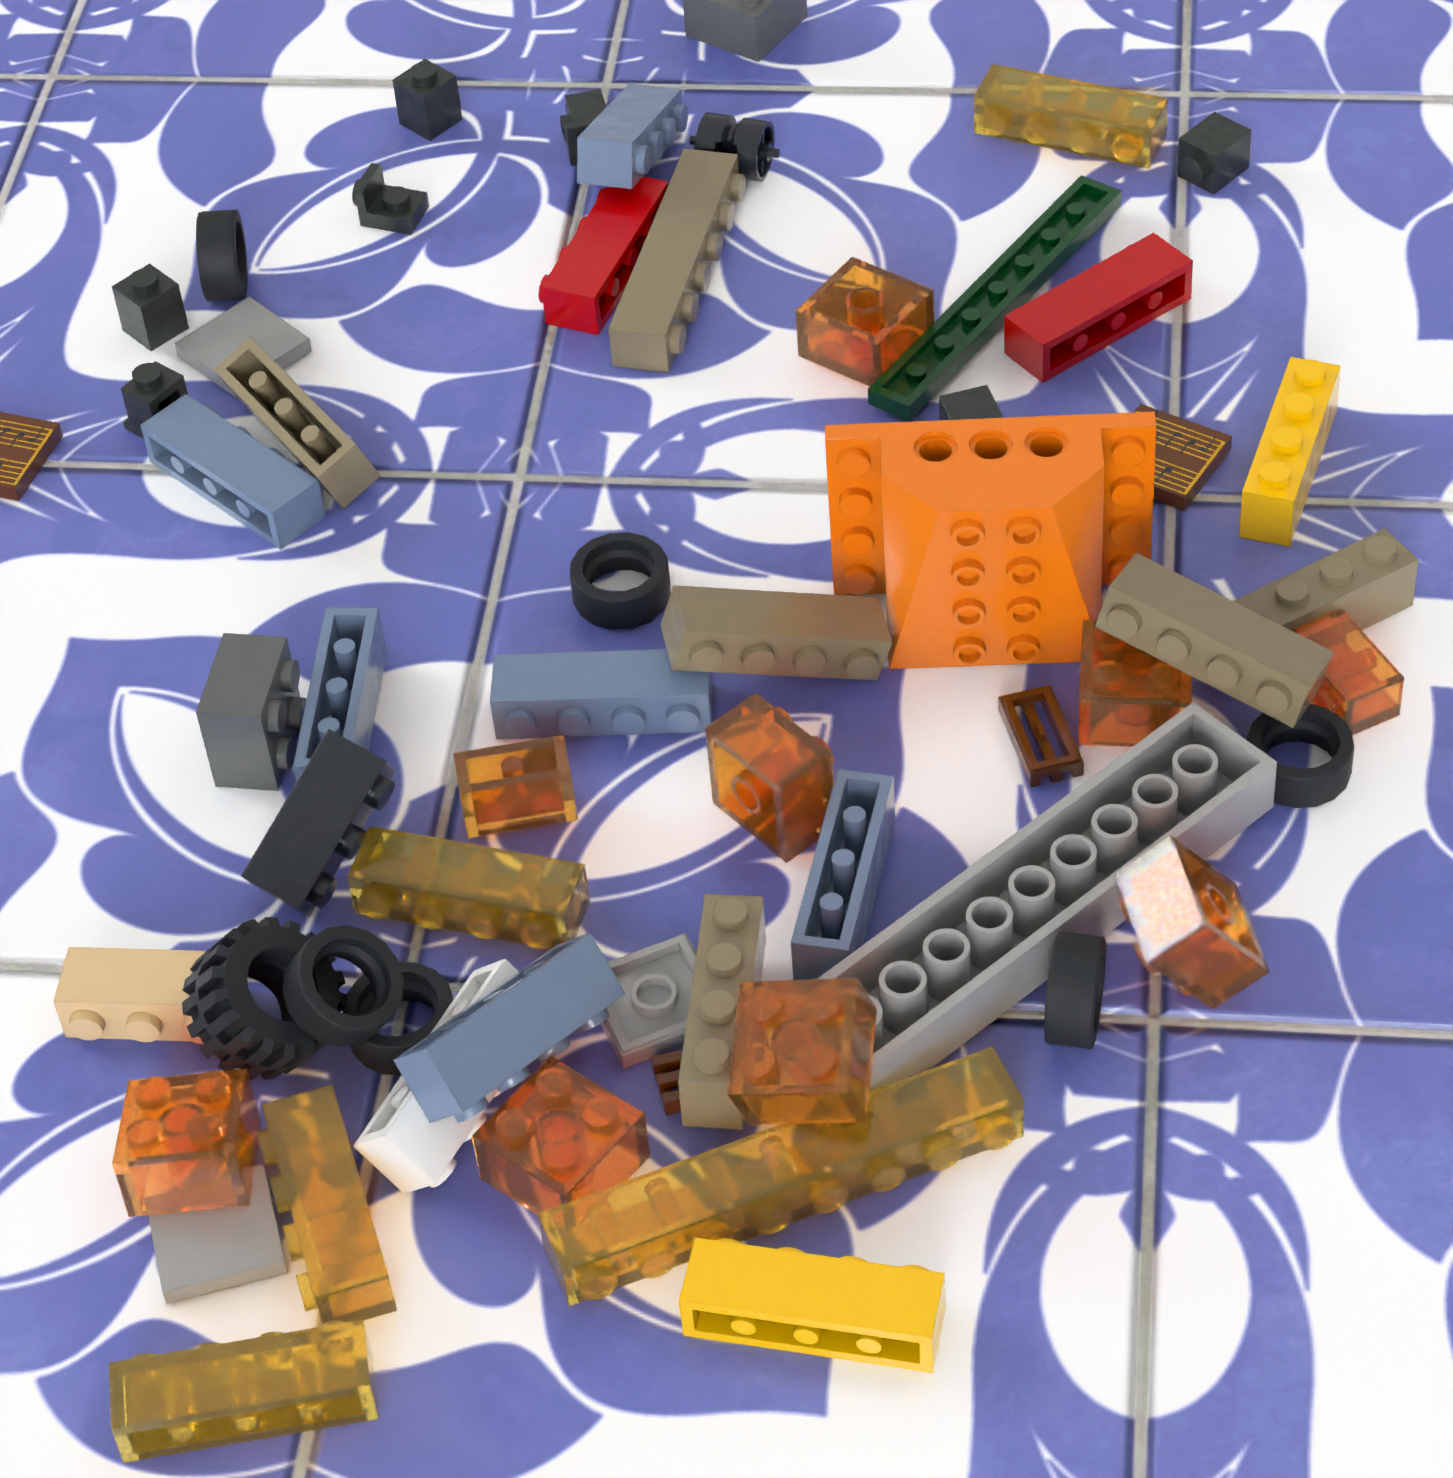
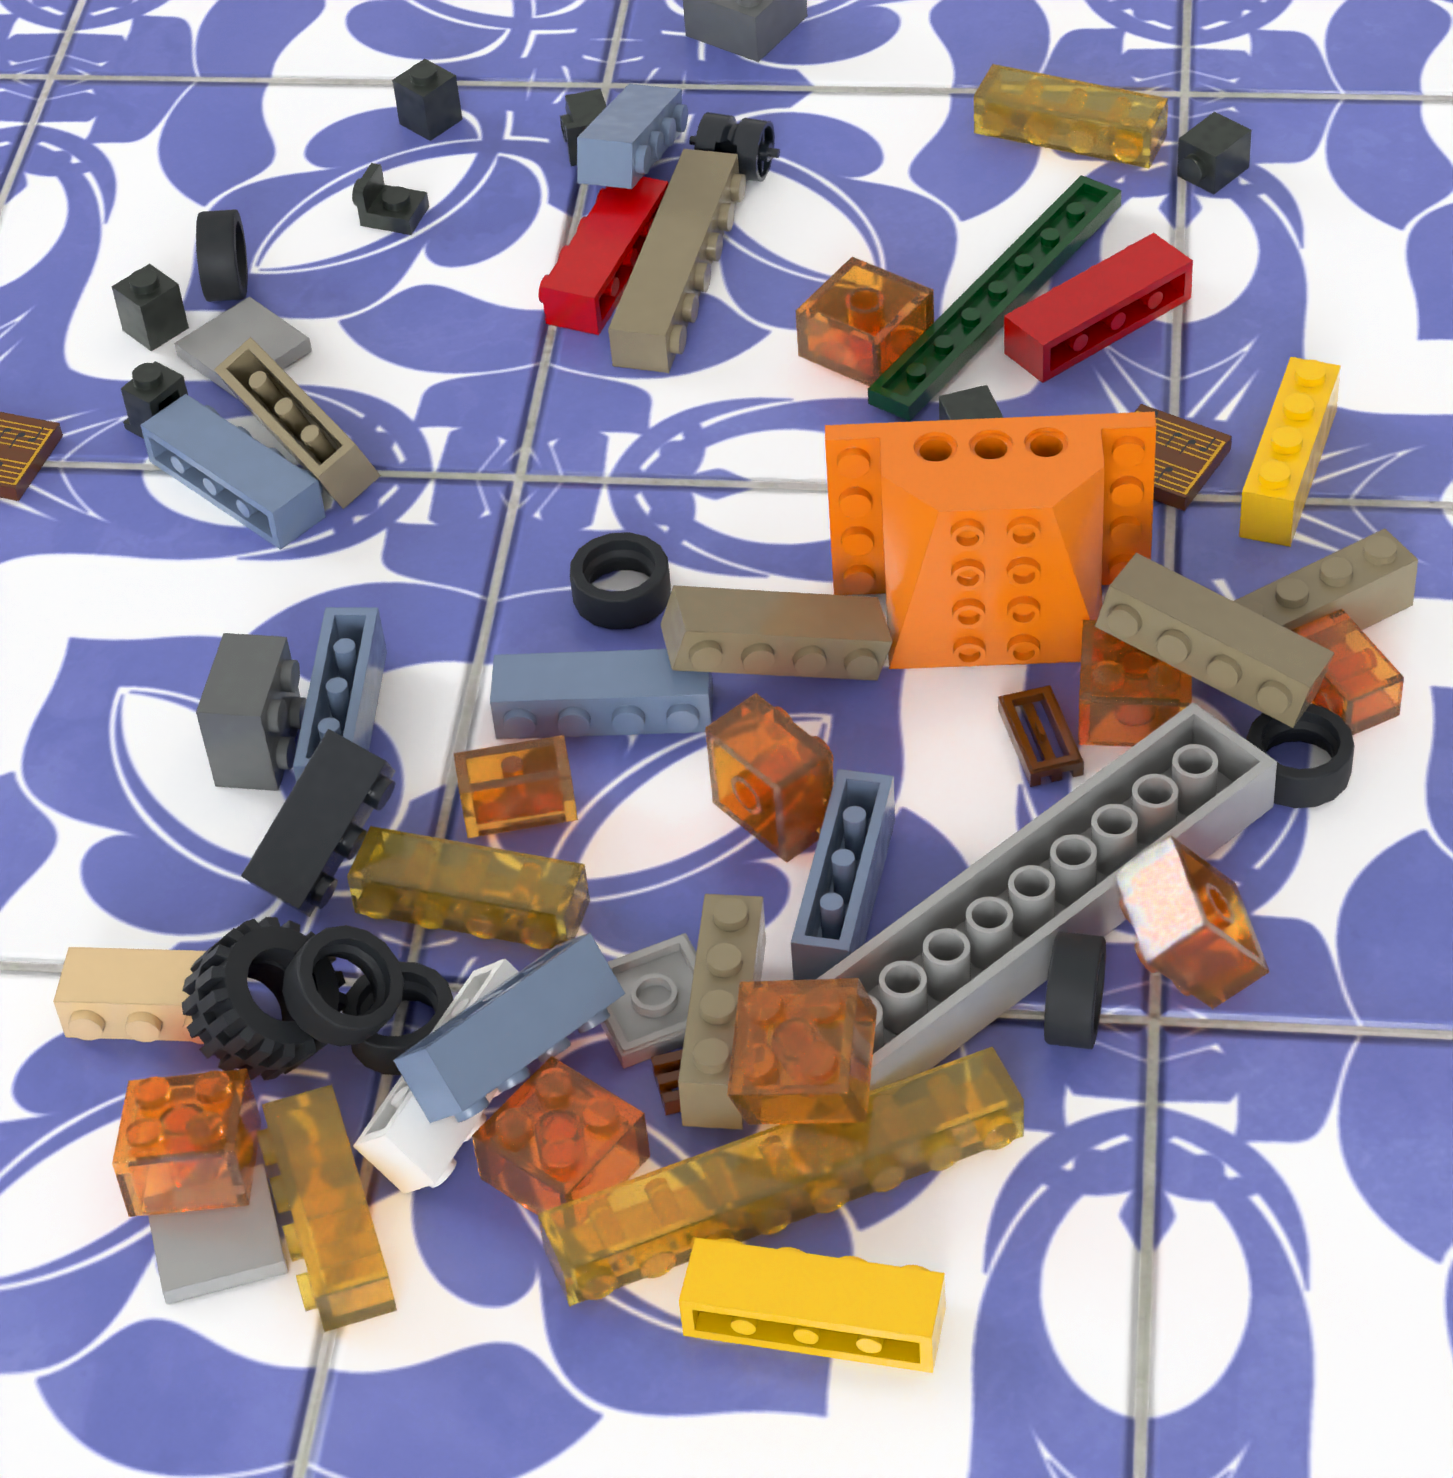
(242, 1390): clear yellow brick -> none

